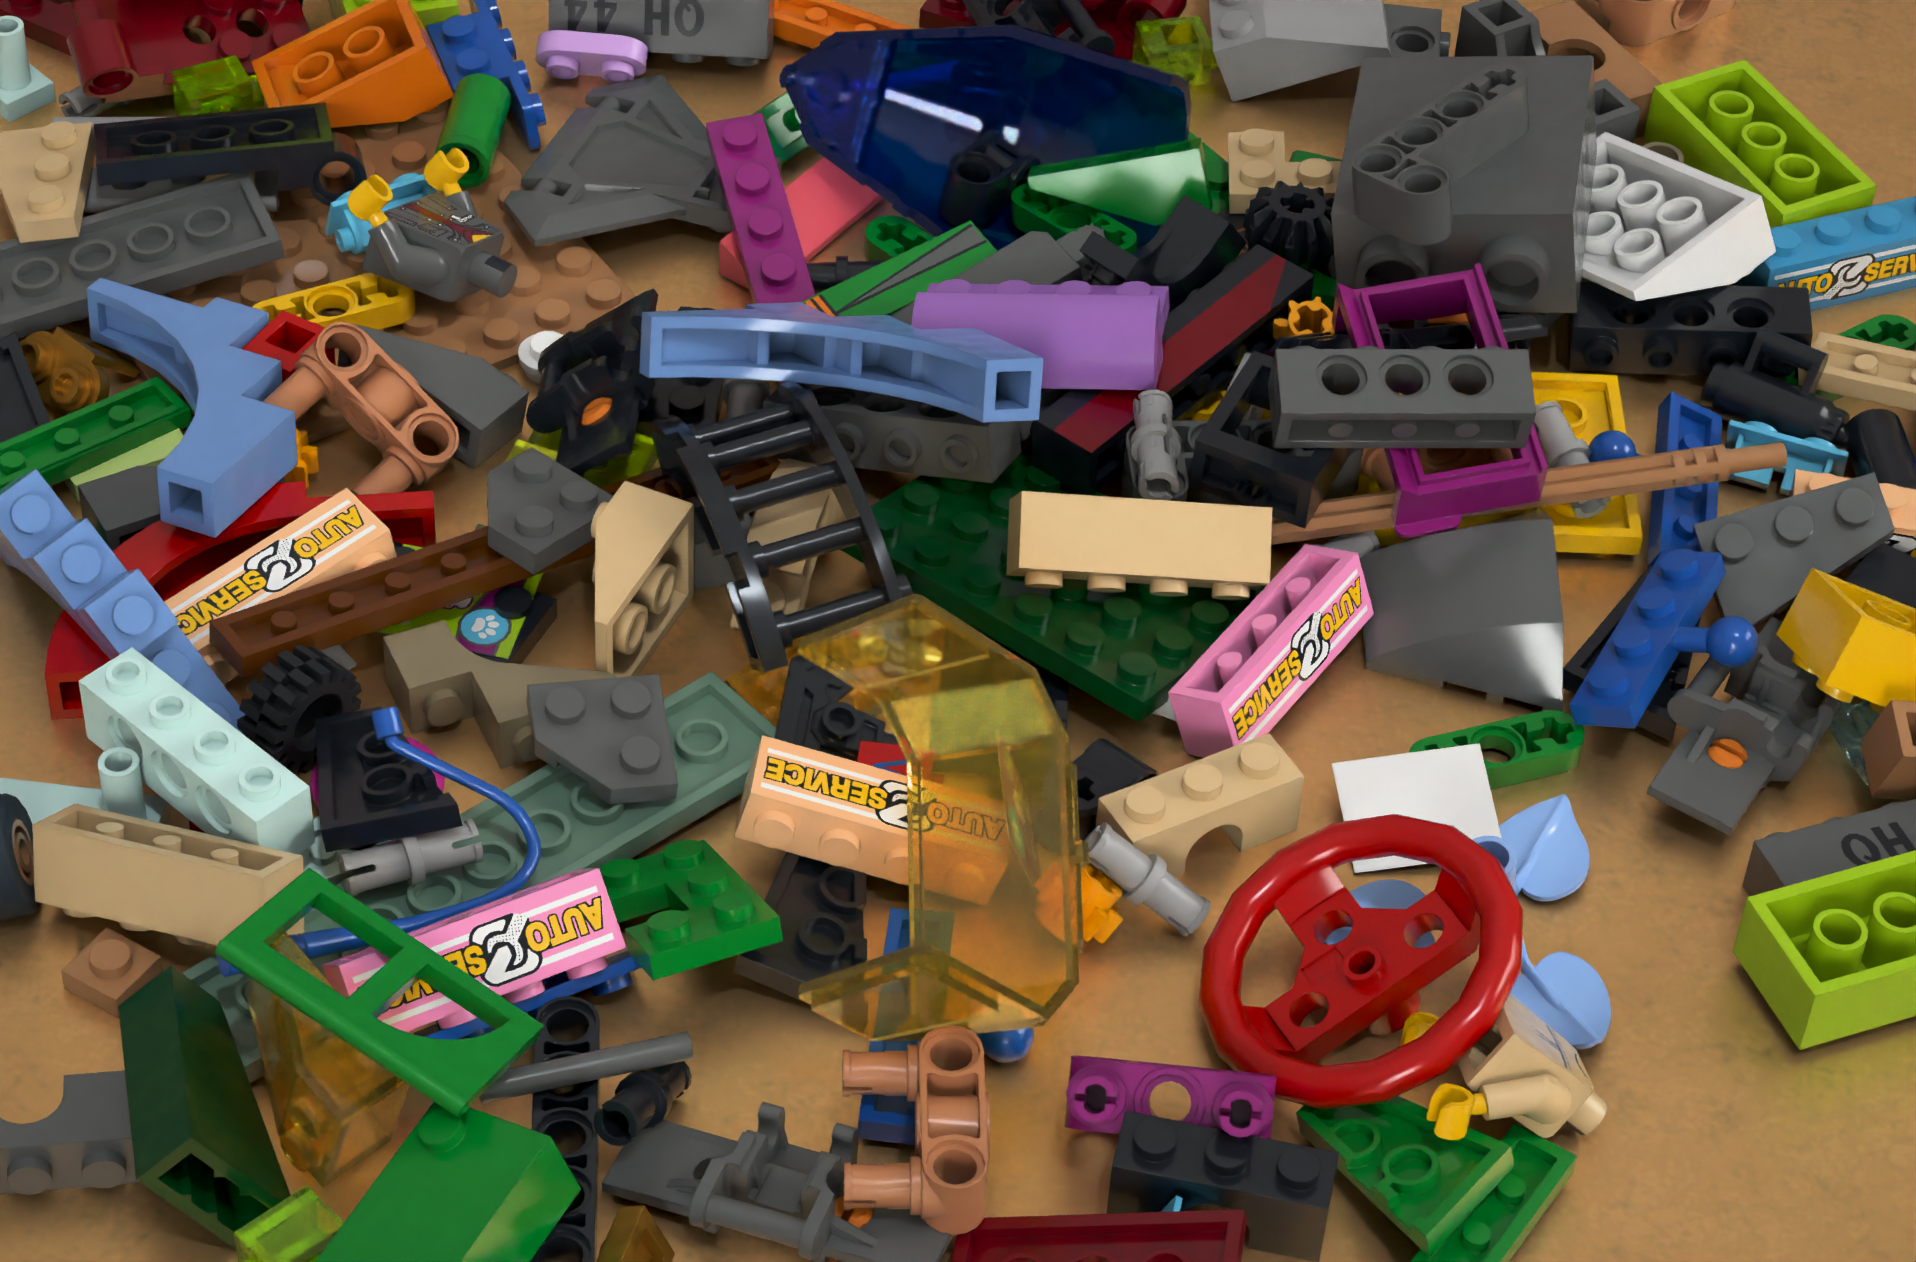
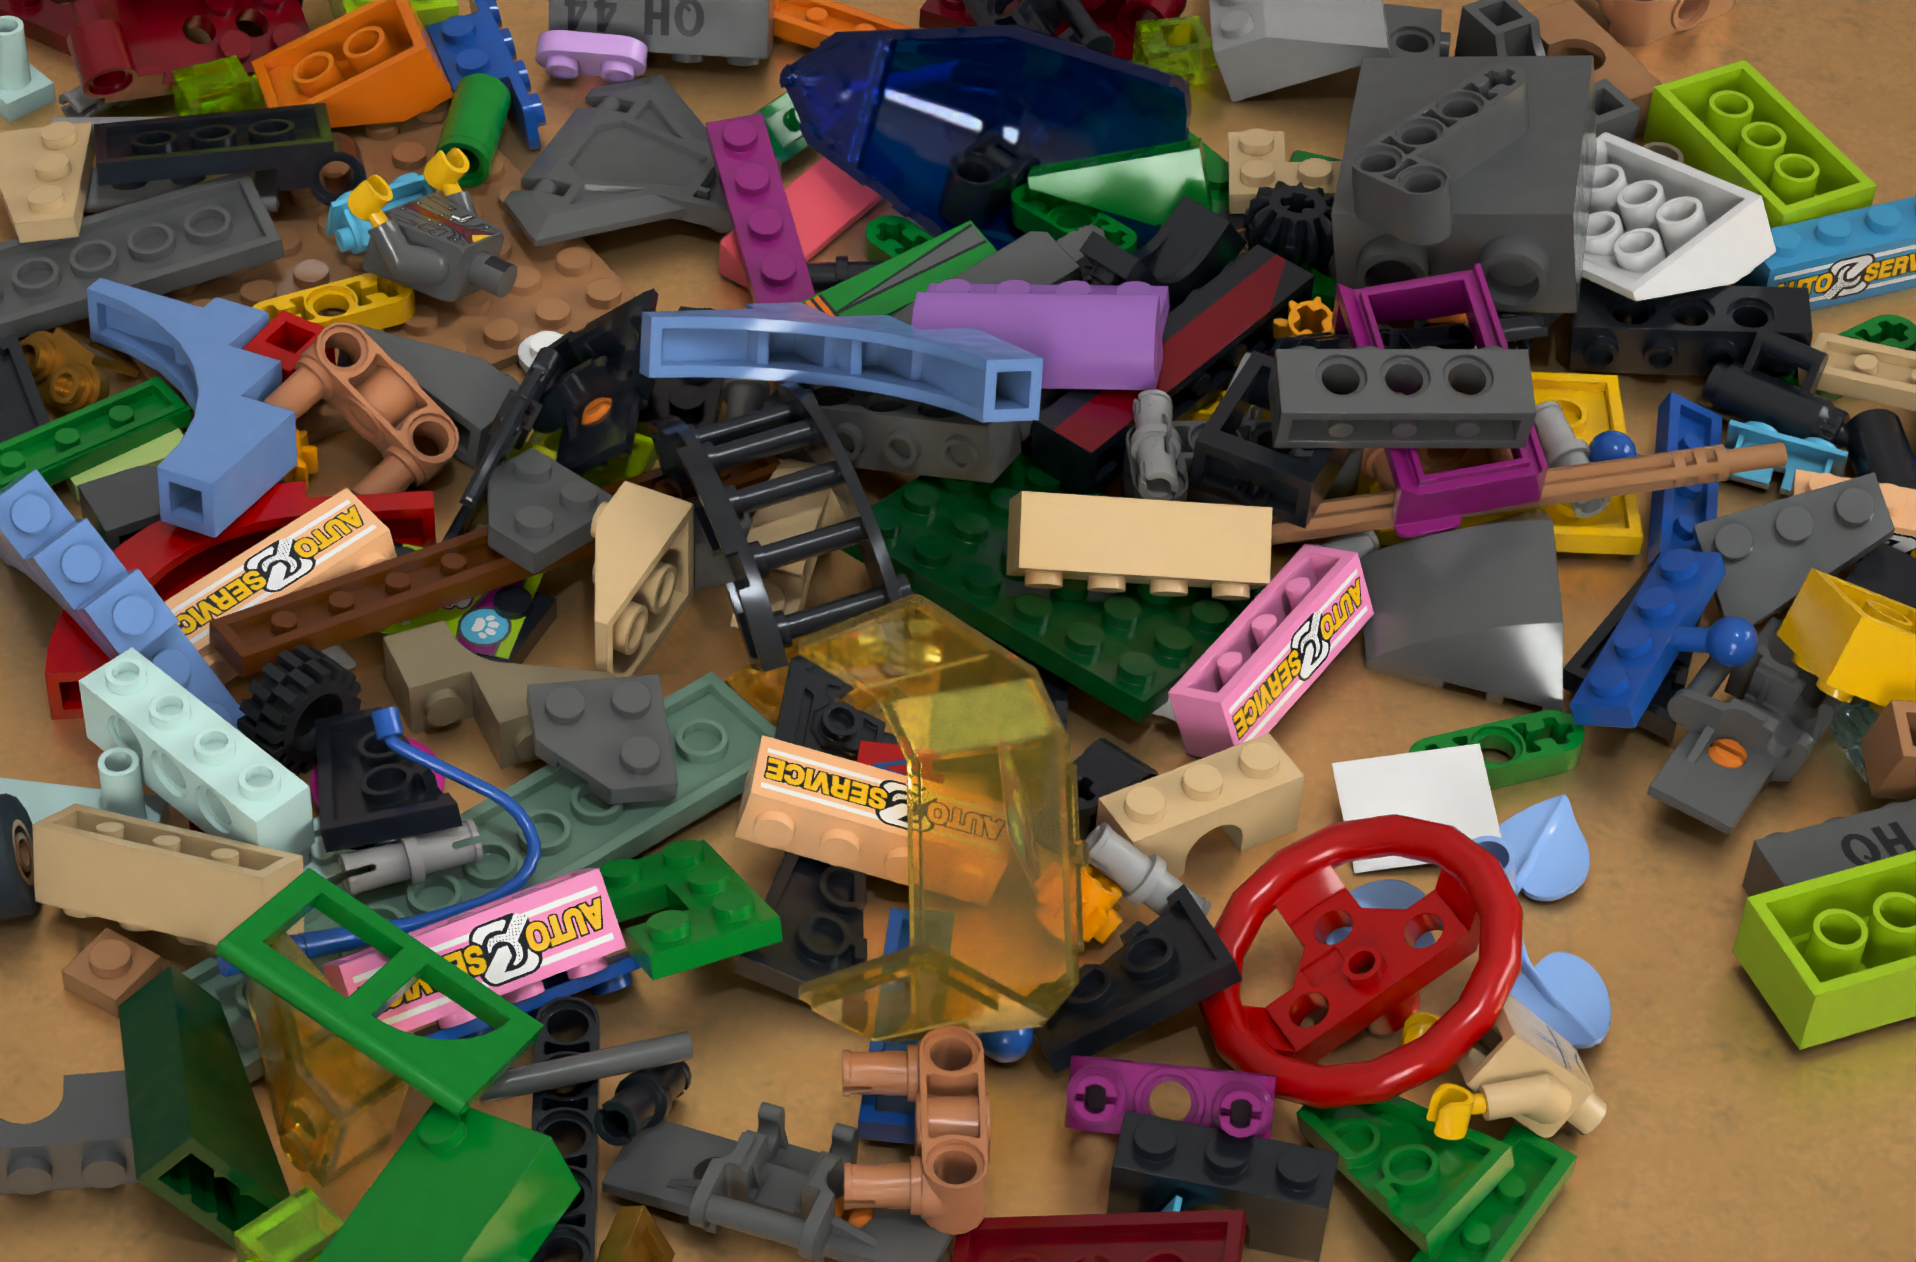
(508, 432): none -> black bar
(1142, 983): none -> black wing

